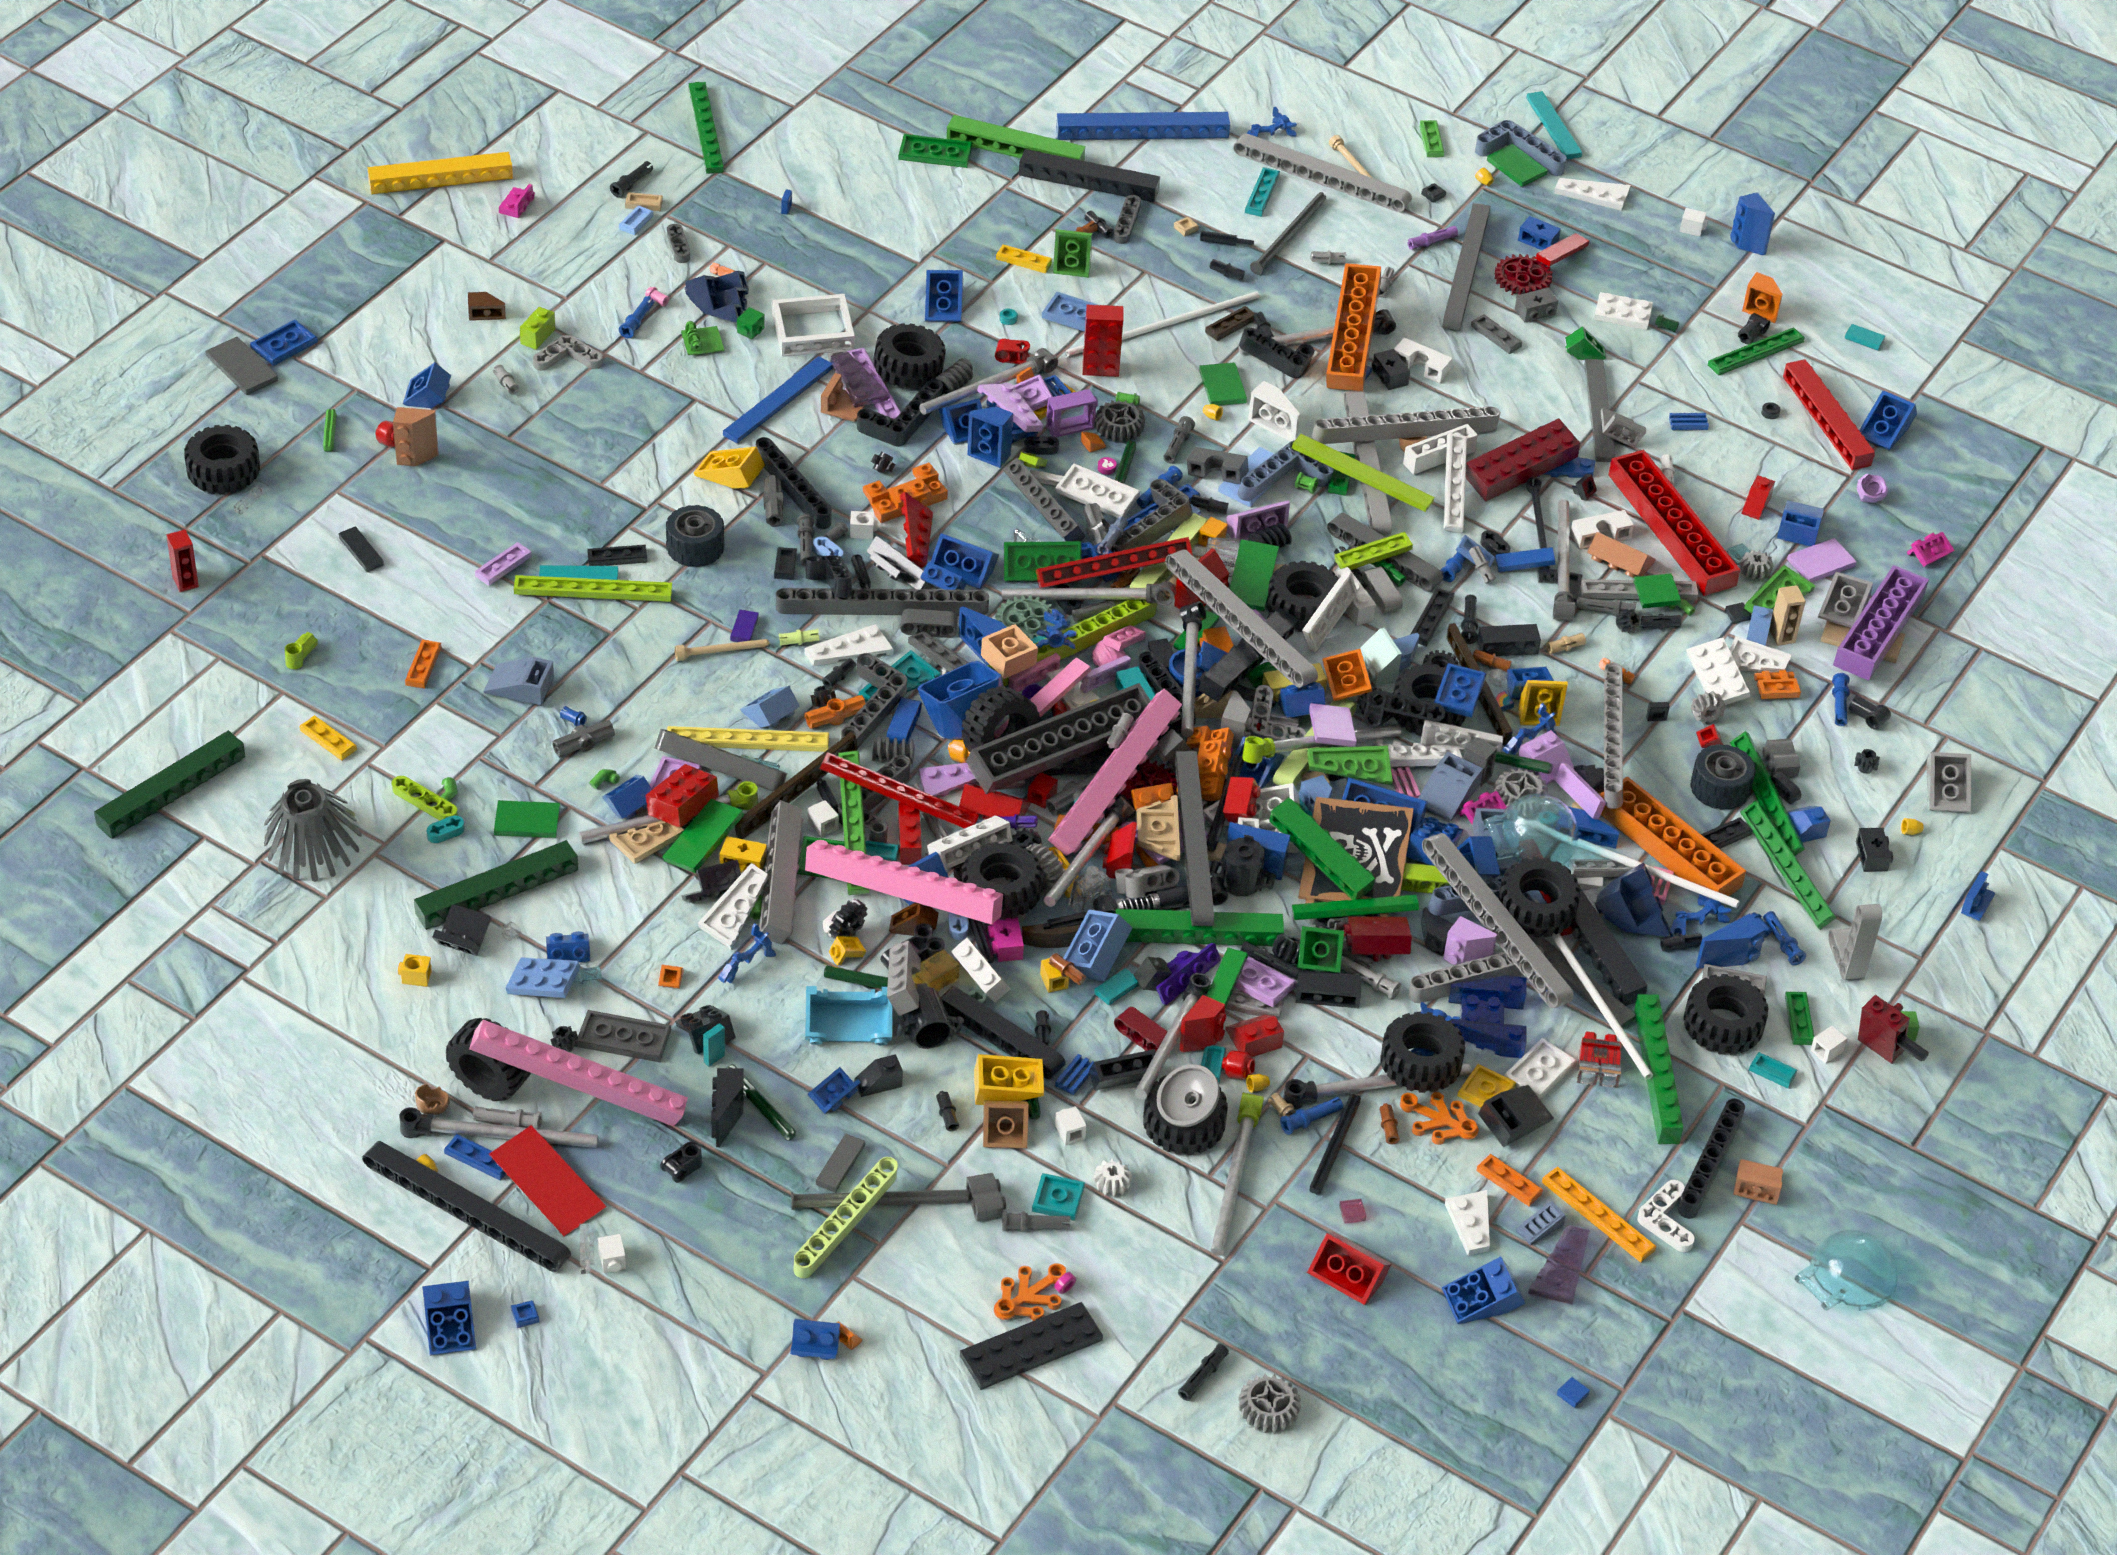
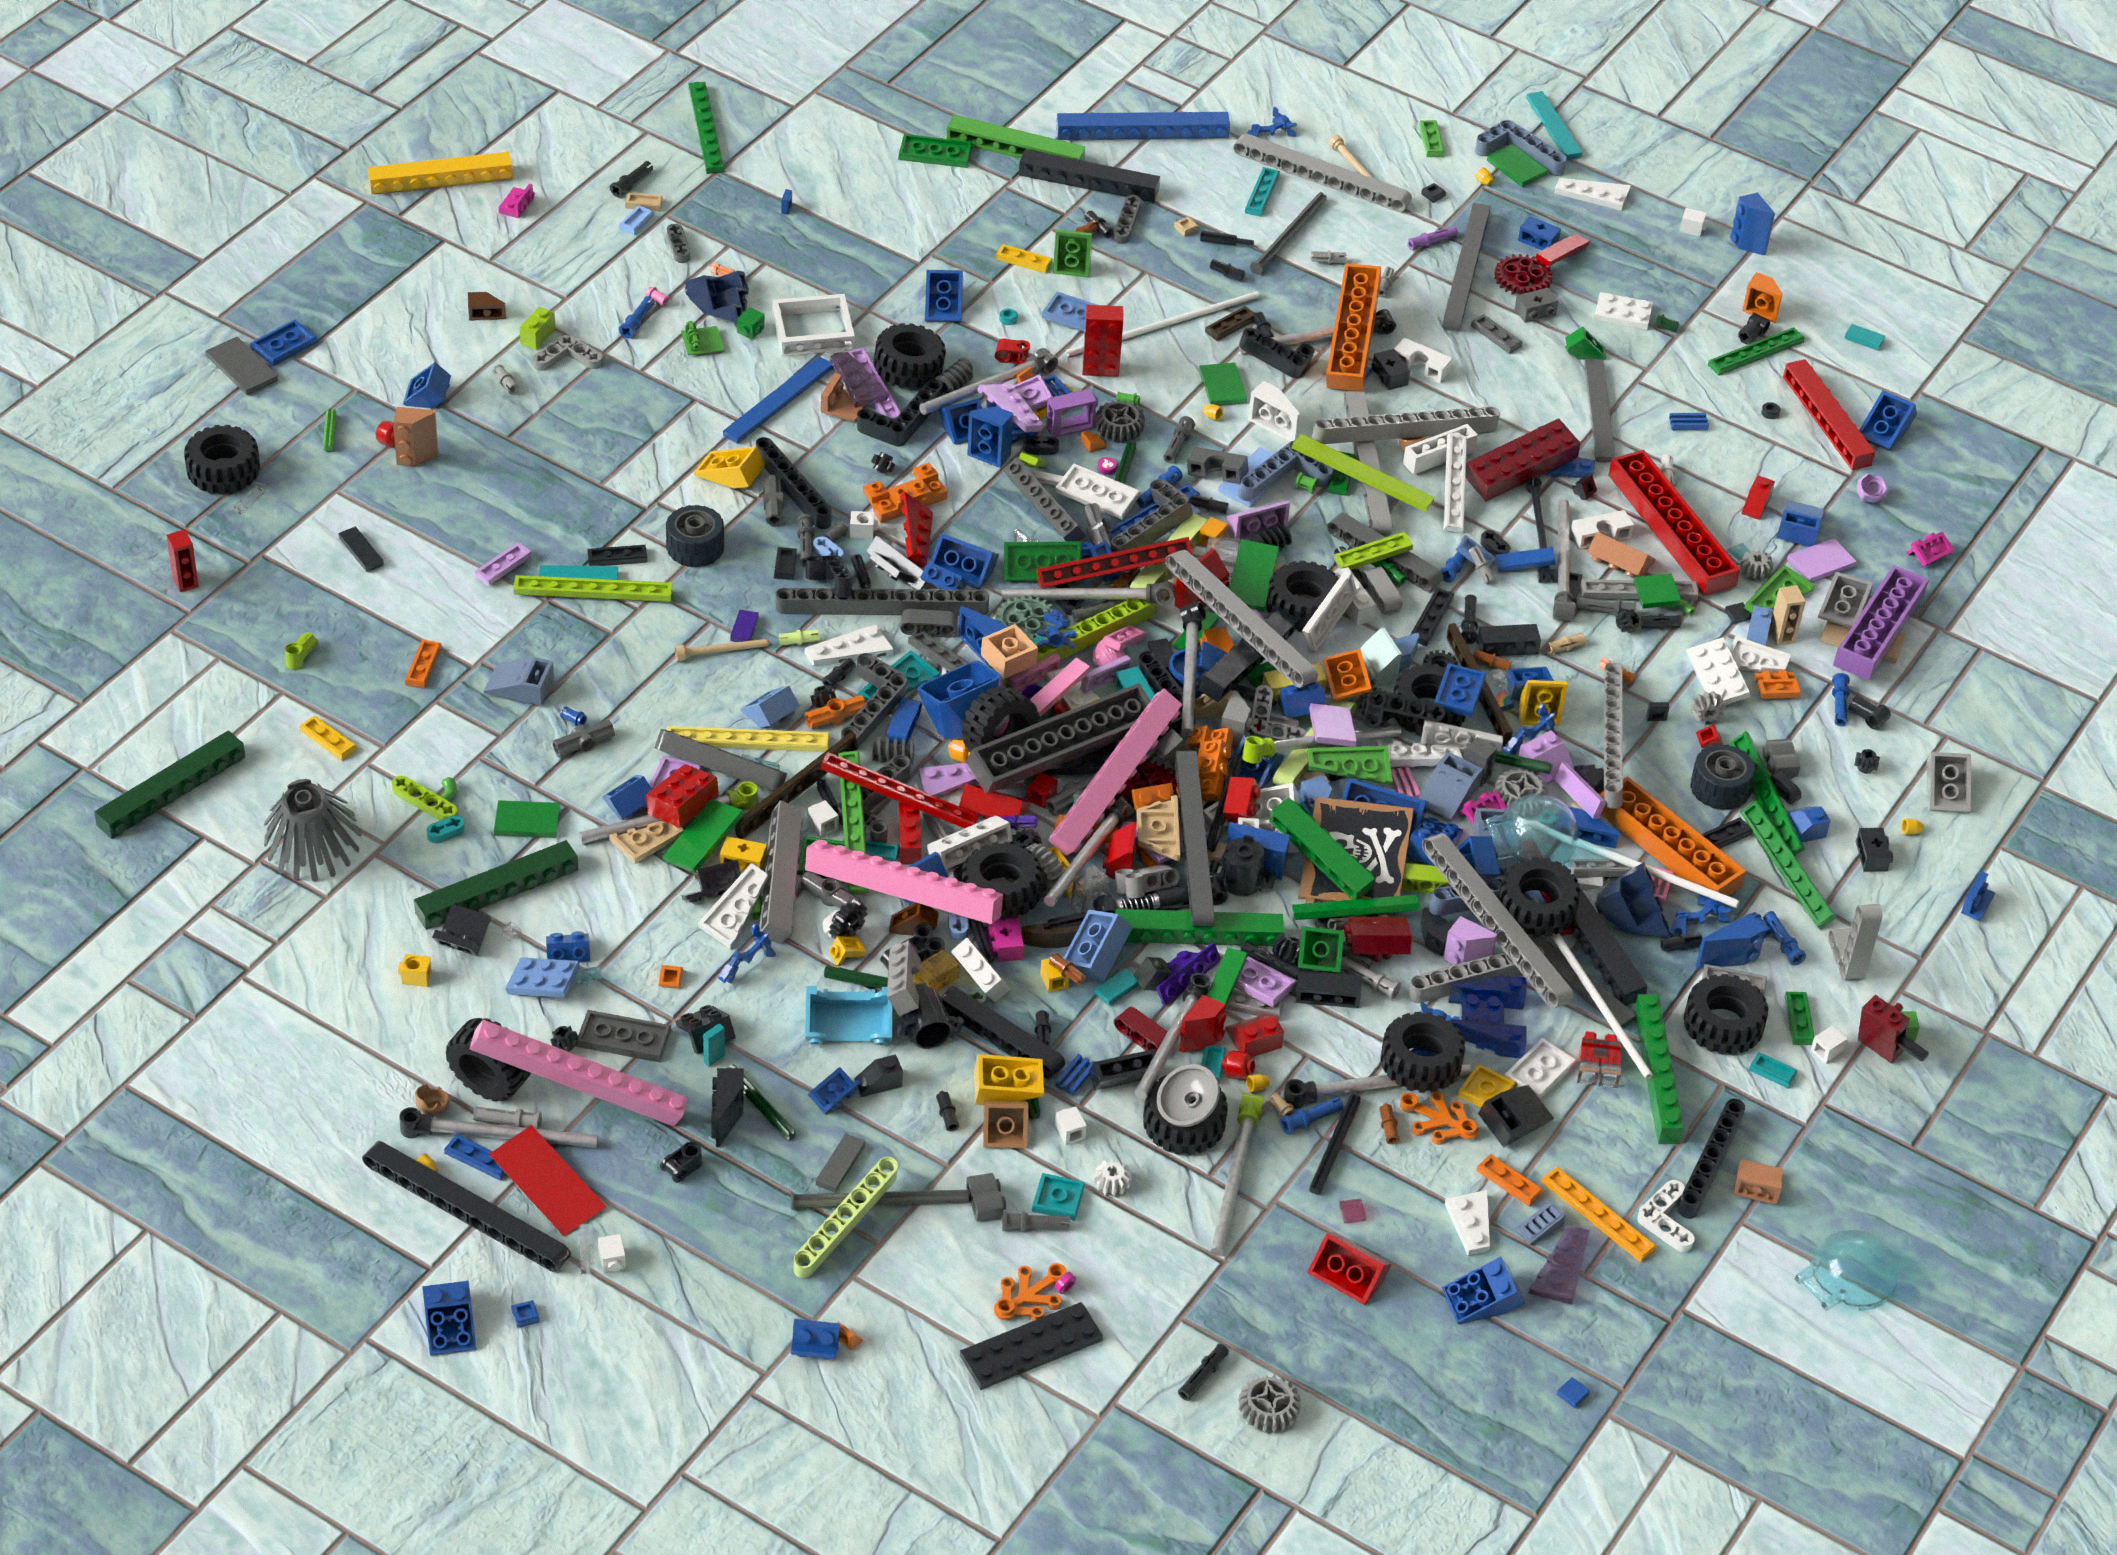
(604, 775): bright green arm -> none
(827, 889): none -> dark grey piece
(1115, 532): sand blue pin -> none
(1120, 730): light grey axle -> none
(1621, 427): light grey bracket -> none

